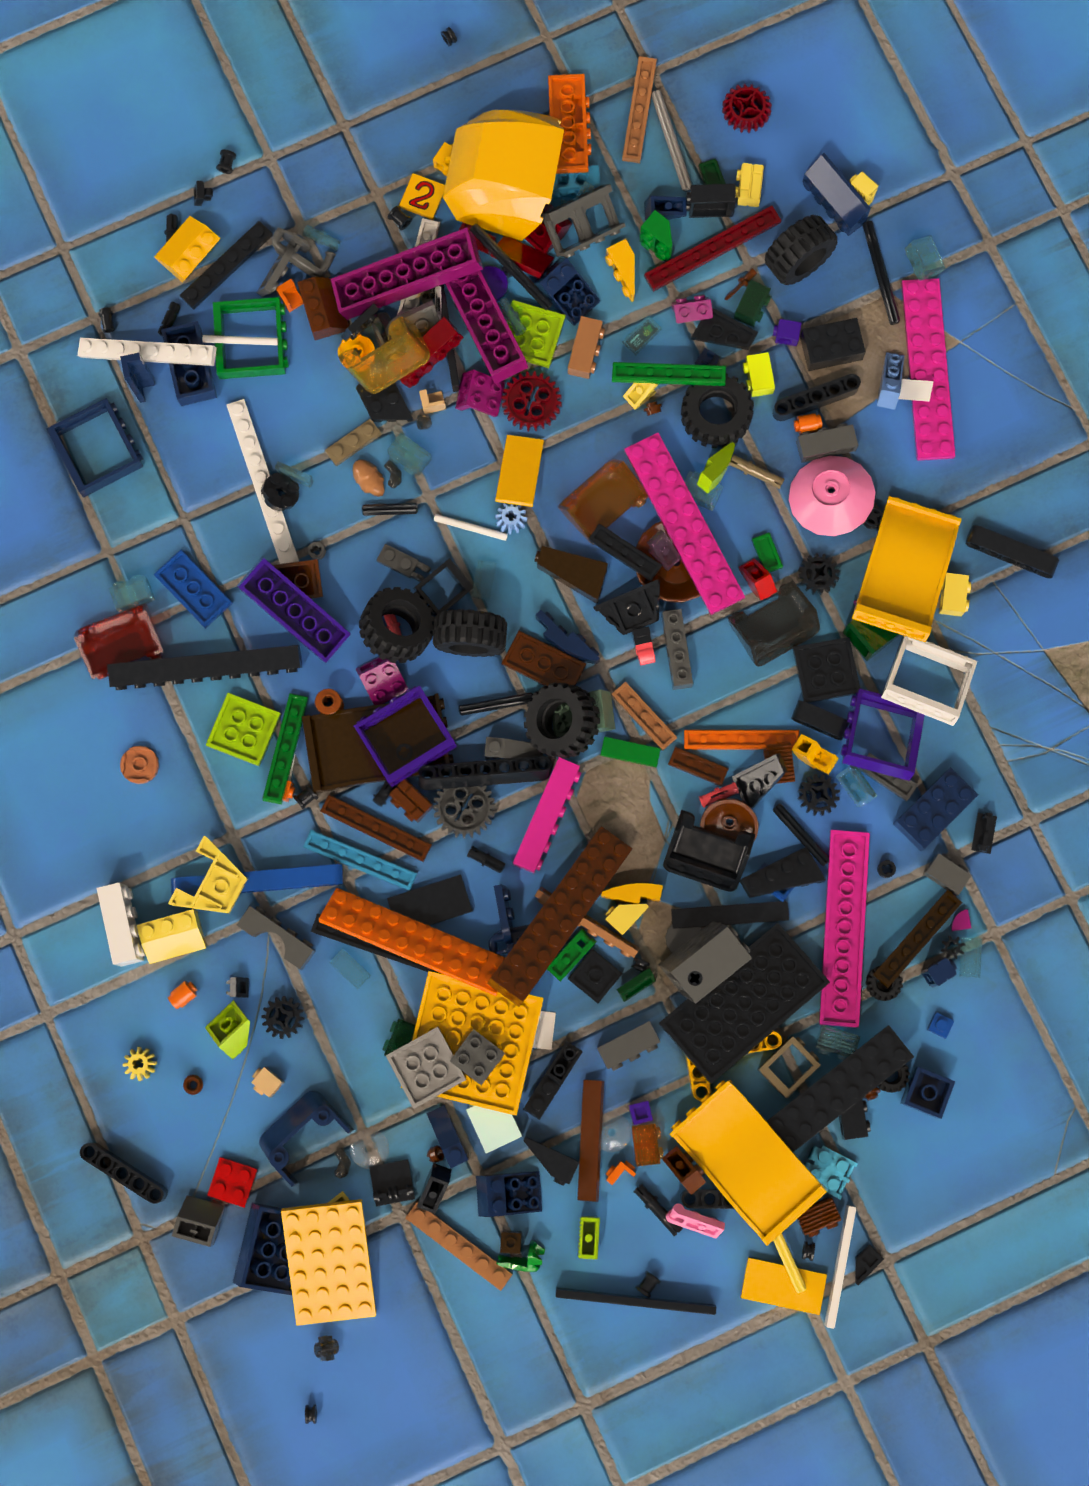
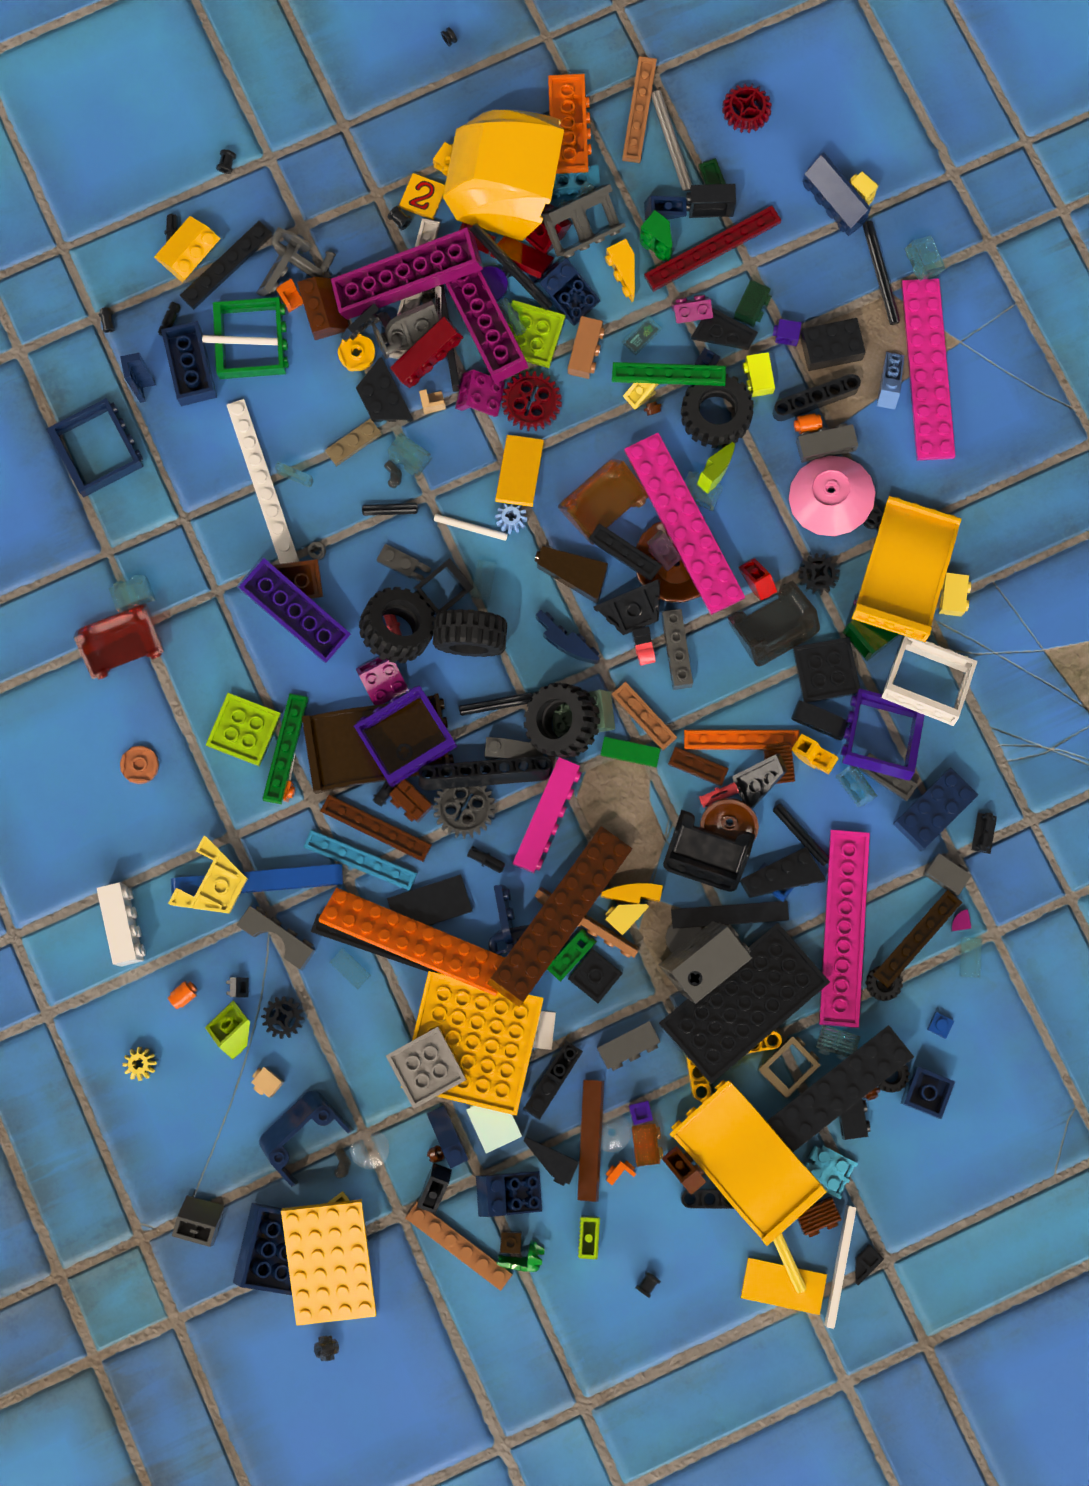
(114, 1172): black beam -> none
(149, 351): white plate -> none
(171, 936): light yellow slope -> none
(187, 1082): reddish brown plate -> none
(193, 588): blue tile -> none
(201, 193): black tile -> none
(203, 666): black brick -> none
(232, 1182): red plate -> none
(271, 496): black plate -> none
(299, 797): black bush -> none
(310, 1414): black bush -> none
(322, 237): clear light blue pin -> none
(326, 696): dark orange hose -> none
(368, 477): medium nougat arm -> none
(391, 360): clear yellow windscreen -> none
(391, 1183): black hinge -> none
(402, 1035): clear green brick -> none
(423, 422): clear smoke hinge -> none
(477, 1057): dark grey hinge -> none
(542, 661): reddish brown tile -> none
(635, 1301): black tile -> none
(636, 985): dark green tile -> none
(640, 964): black bush -> none
(658, 1210): black pin -> none
(694, 1221): bright pink plate -> none
(742, 282): reddish brown piece -> none
(750, 184): light yellow brick -> none
(756, 471): dark tan pin -> none
(767, 552): green tile -> none
(801, 249): black tyre -> none
(808, 1250): black bush -> none
(824, 799): black gear -> none
(885, 863): black bush -> none
(916, 390): white sticker -> none
(939, 972): dark blue brick -> none
(947, 945): black gear -> none
(1012, 551): black beam -> none

